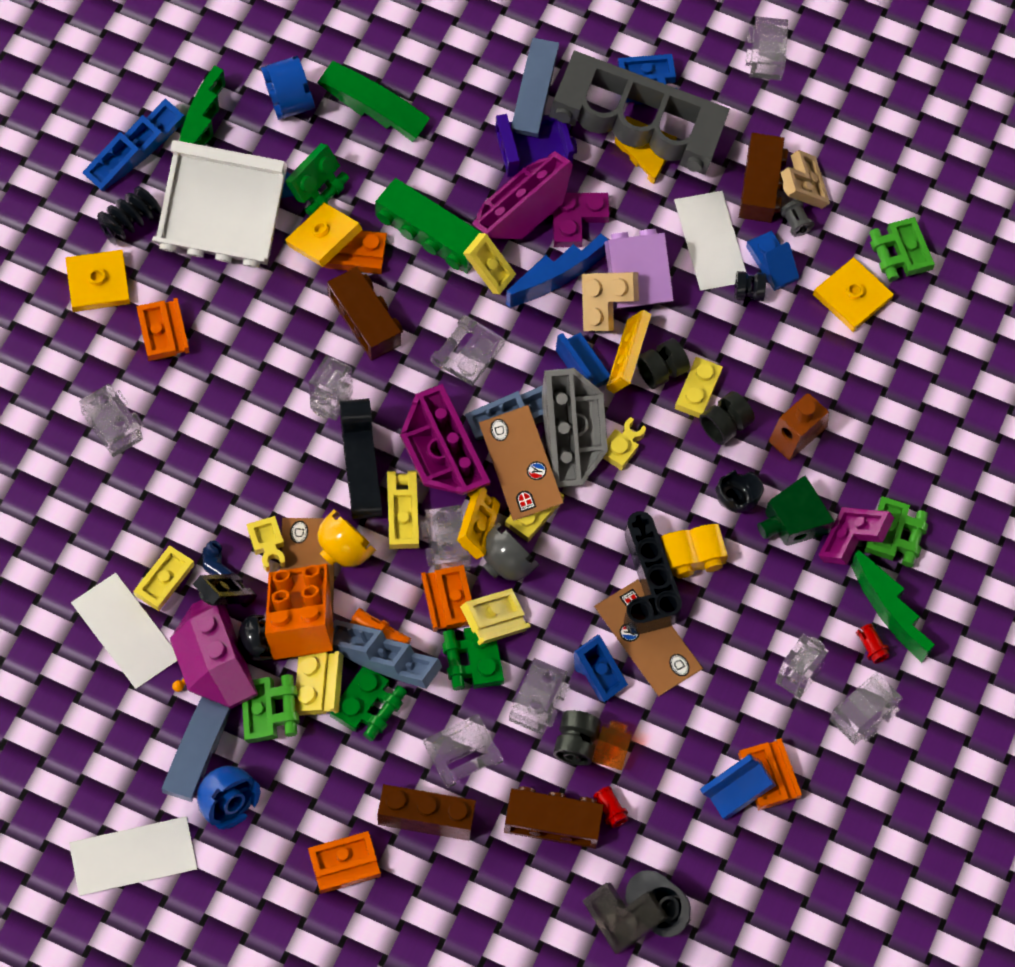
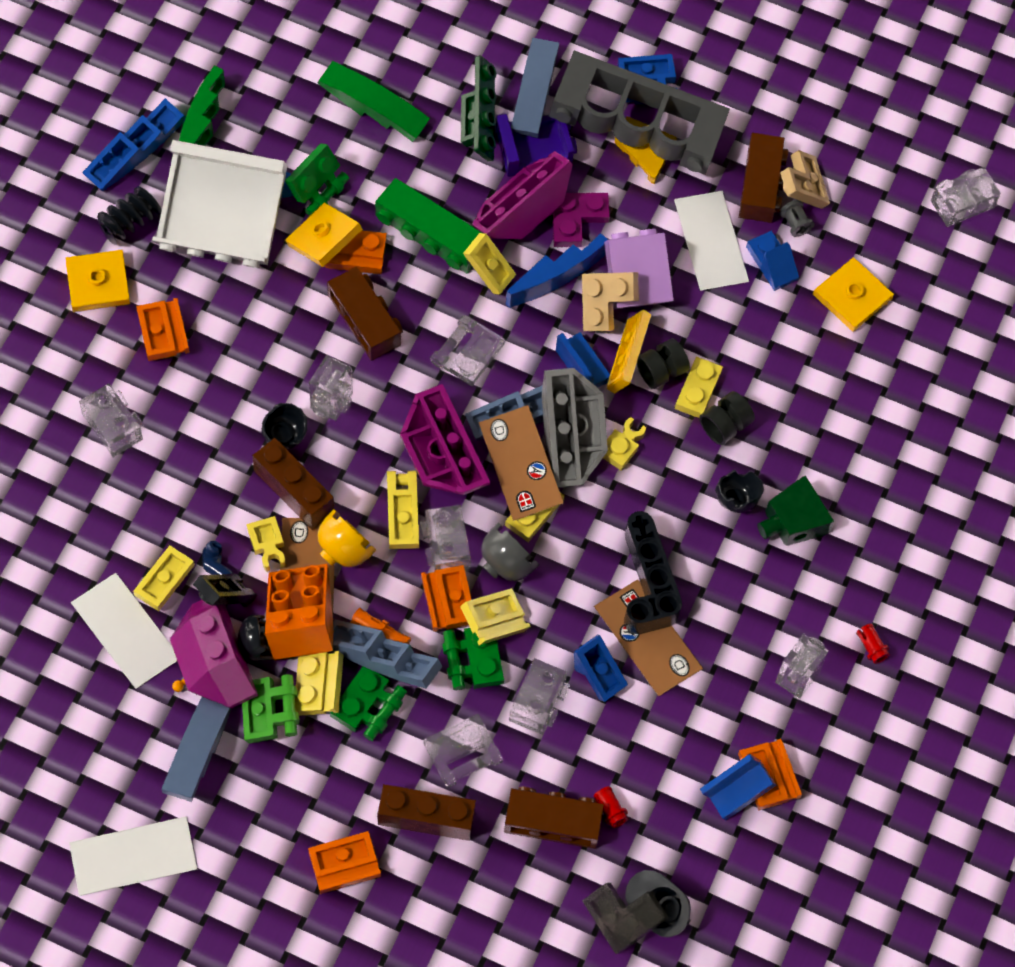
(226, 795): blue cylinder -> none
(286, 424): none -> black hair
(288, 87): blue brick -> none
(293, 483): none -> reddish brown brick
(360, 459): black beam -> none
(478, 521): yellow plate -> none
(479, 111): none -> dark green bracket
(577, 738): pearl dark grey wheel -> none
(612, 745): clear orange bracket -> none
(695, 550): yellow brick -> none
(743, 286): black wheel -> none
(768, 48): clear brick -> none
(804, 421): dark orange torso -> none
(849, 528): magenta plate -> none
(866, 708): clear brick -> none
(885, 596): green slope -> none
(892, 541): bright green plate -> none
(909, 246): bright green plate -> none
(965, 196): none -> clear brick

